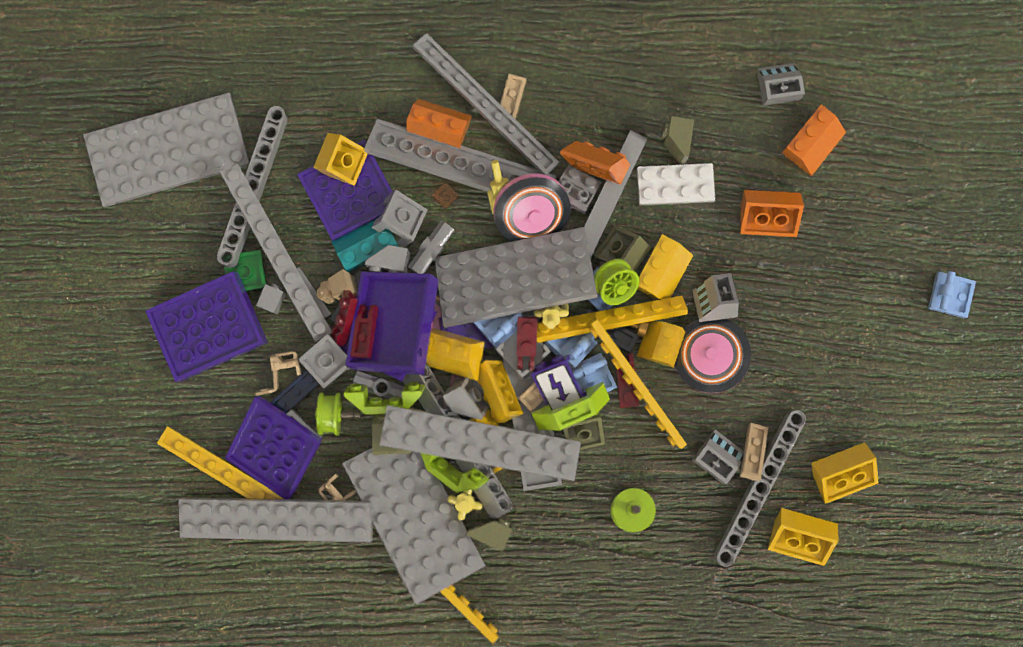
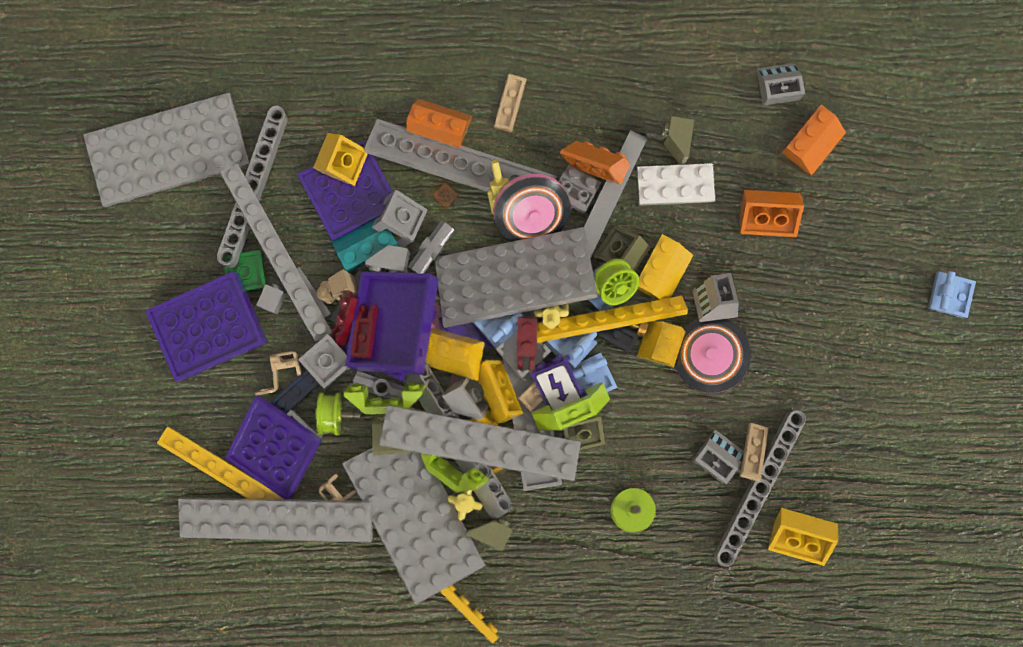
(485, 105): light grey plate -> none
(625, 392): dark red hinge -> none
(632, 378): yellow plate -> none
(845, 472): yellow slope -> none

